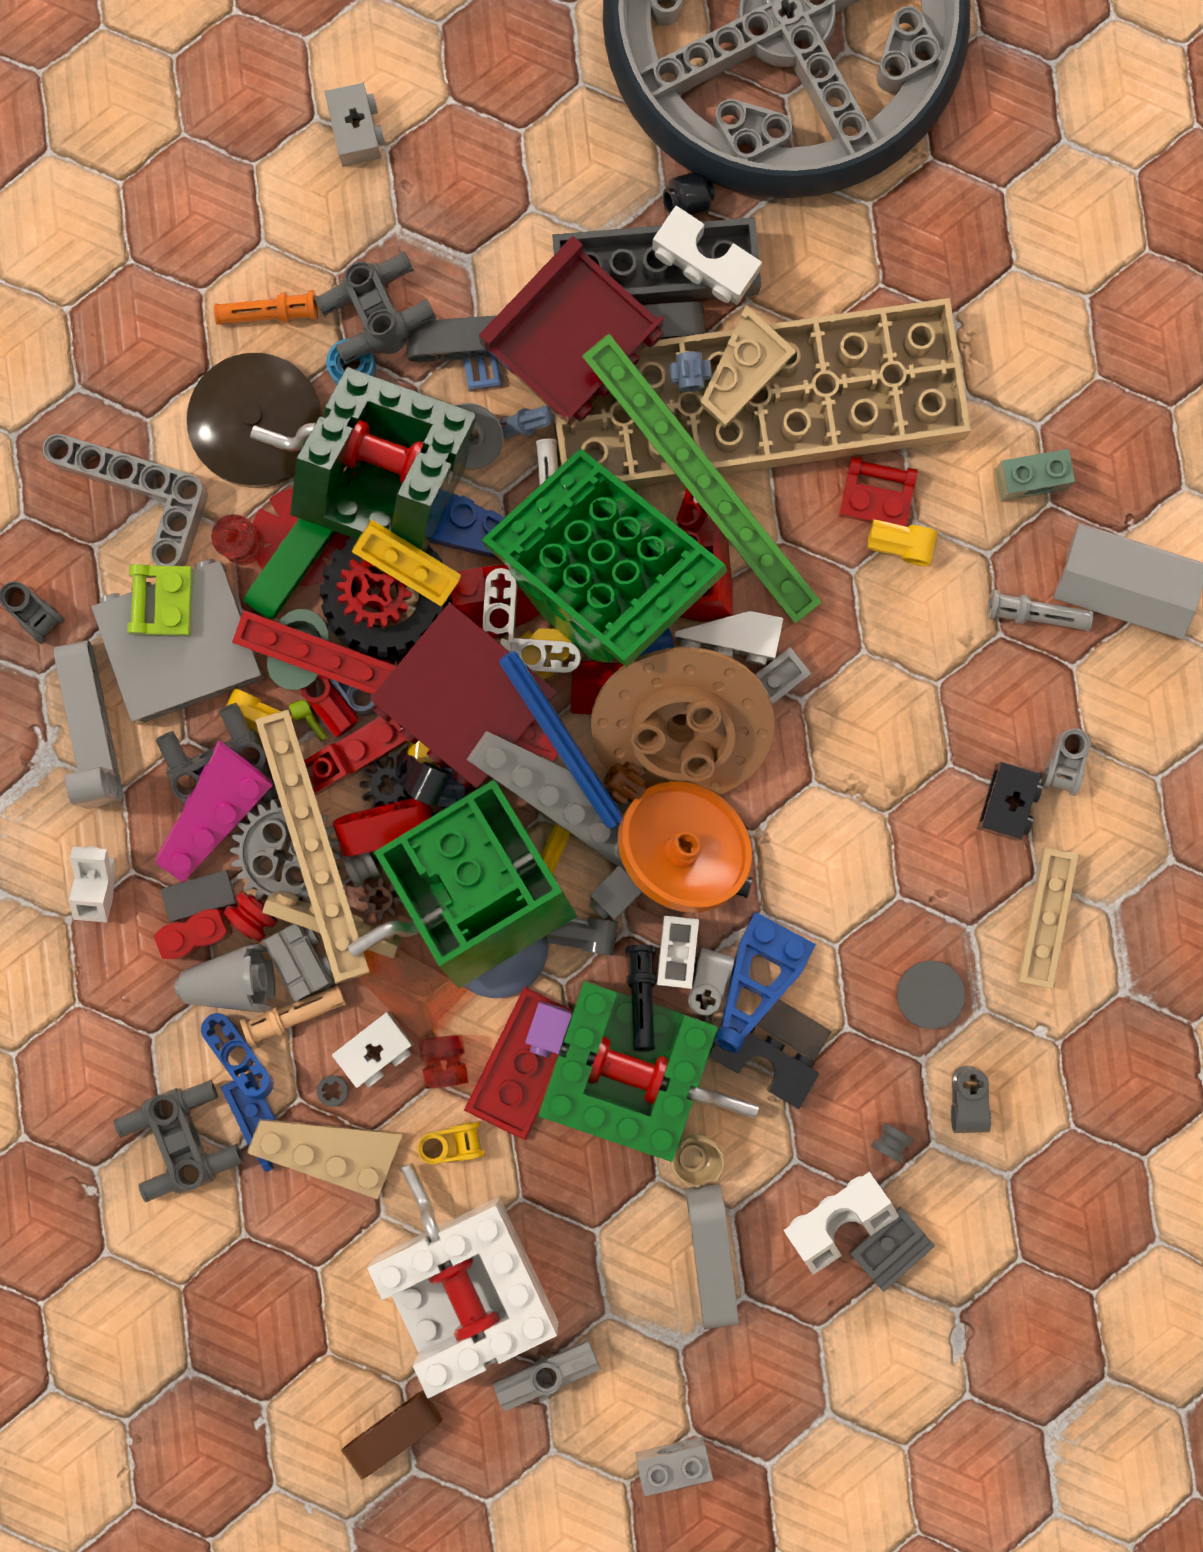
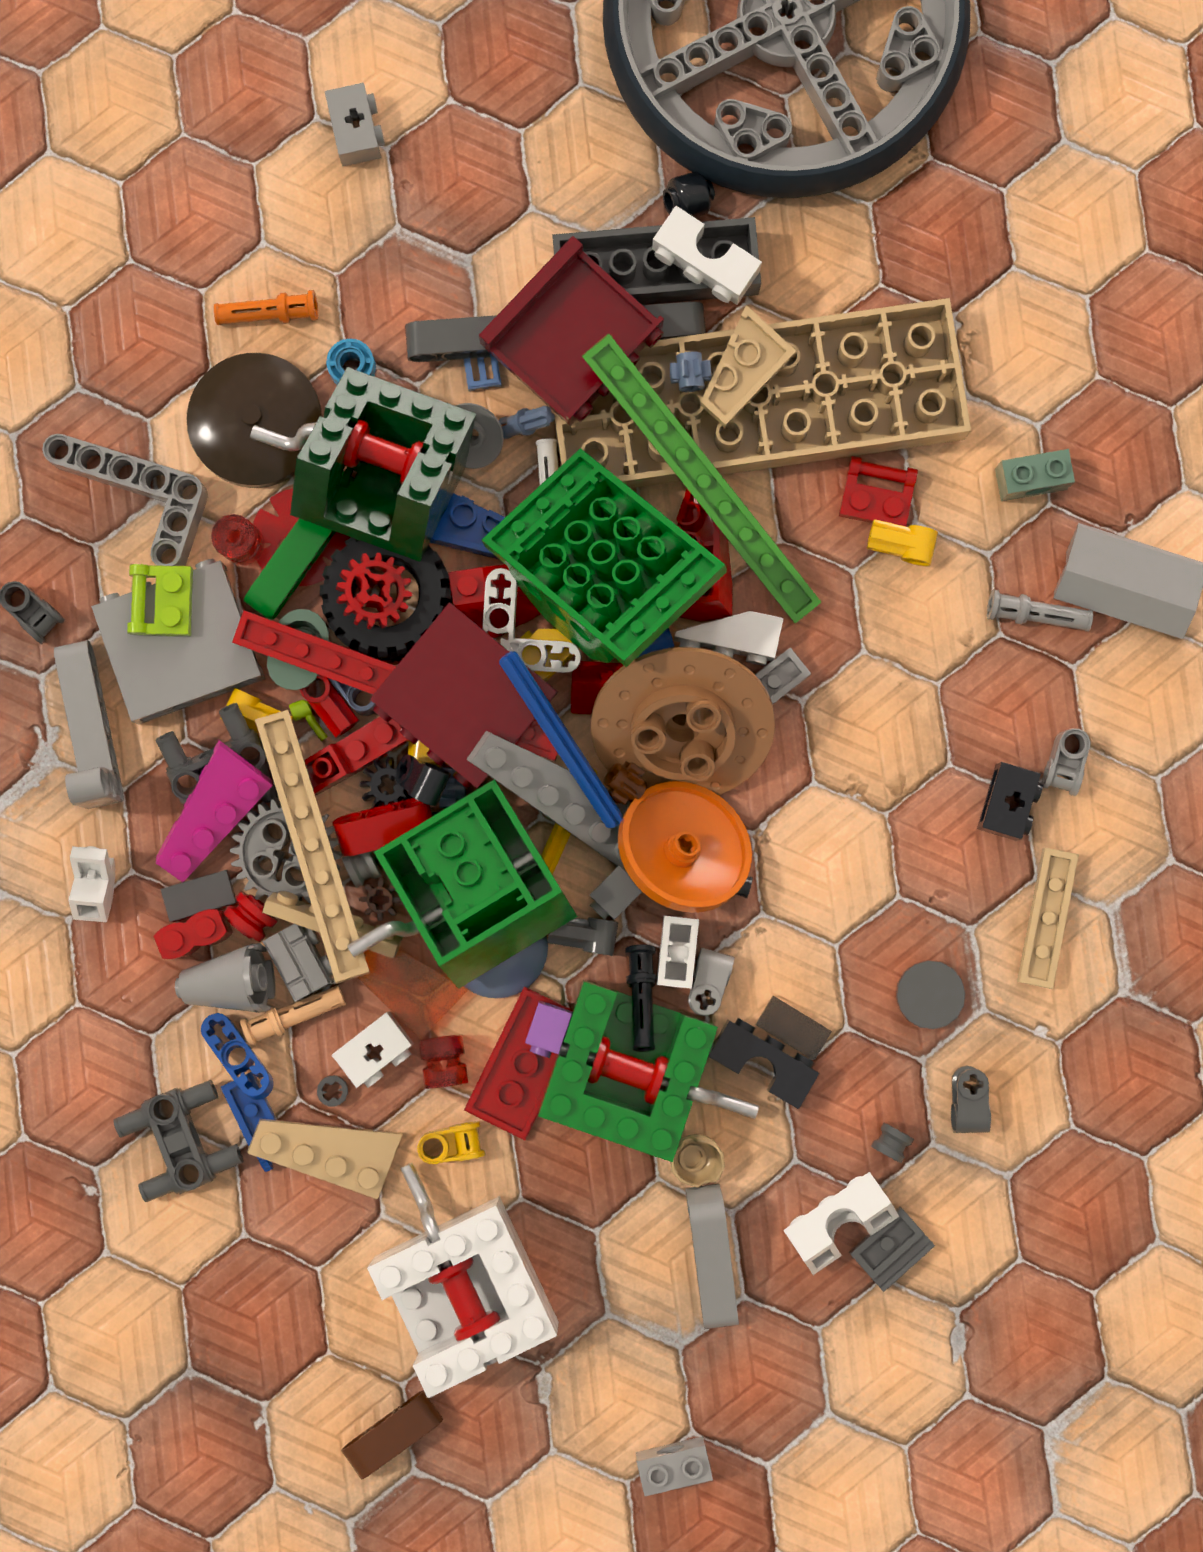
(384, 327): dark grey piece -> none
(406, 563): yellow plate -> none
(525, 1385): light grey piece -> none
(776, 945): blue plate -> none

